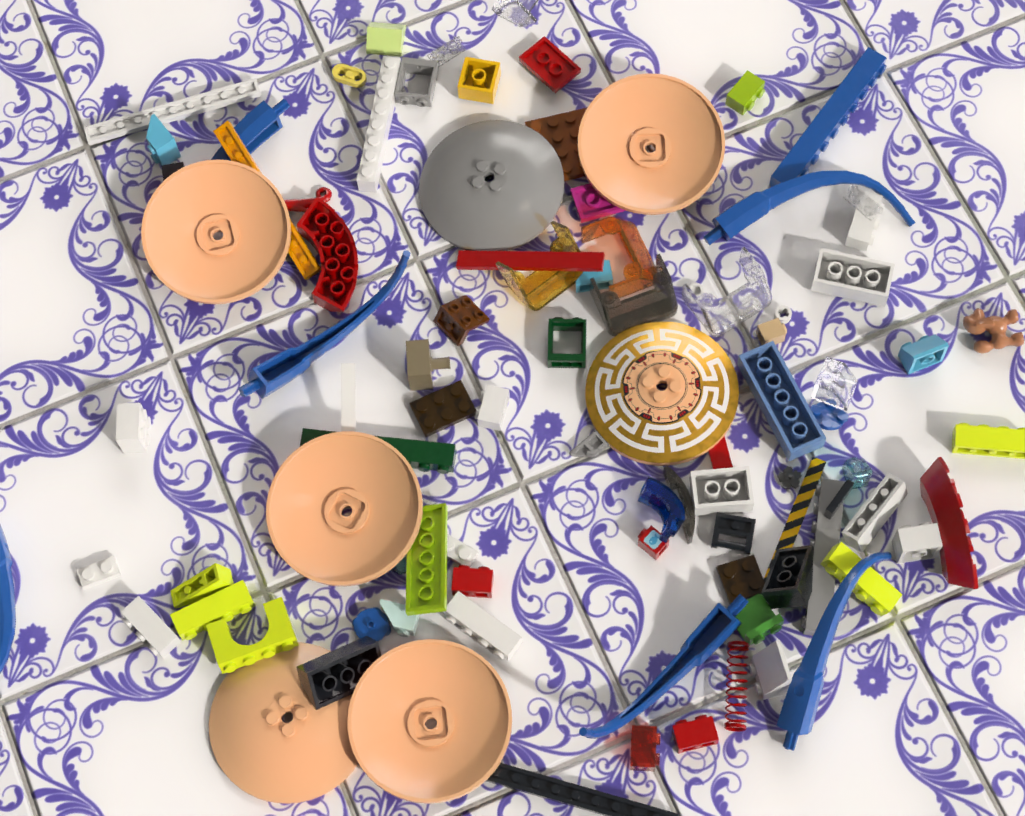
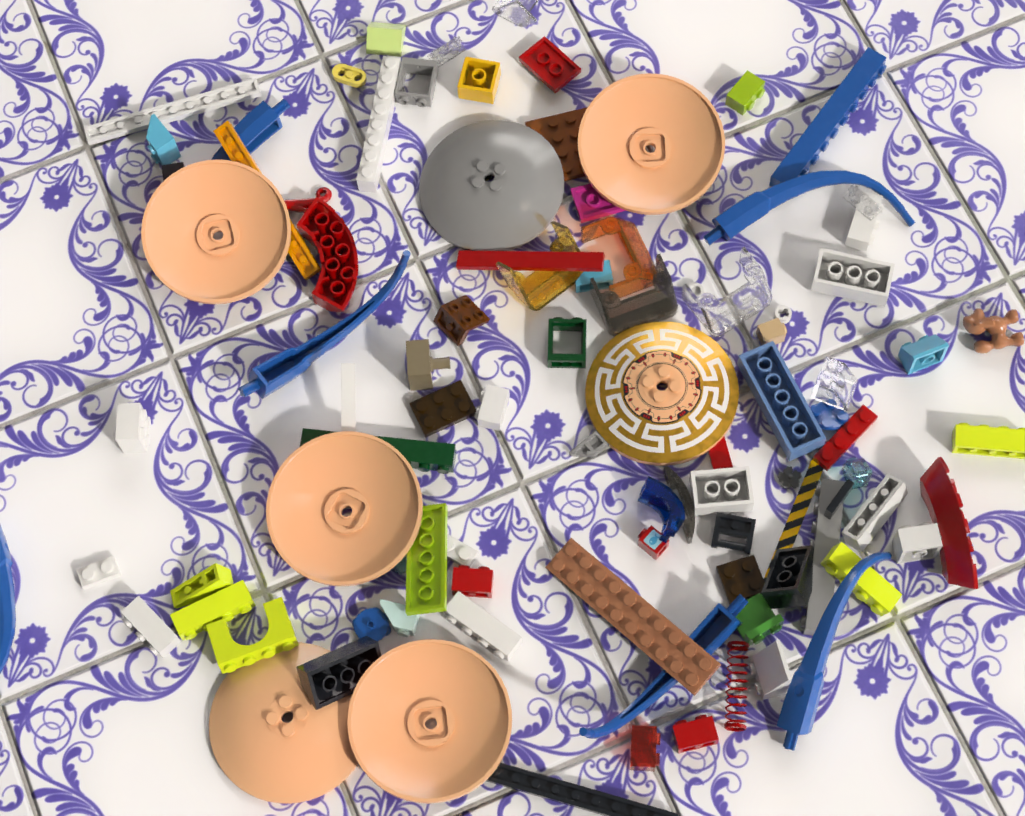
(633, 616): none -> nougat plate
(845, 437): none -> red plate

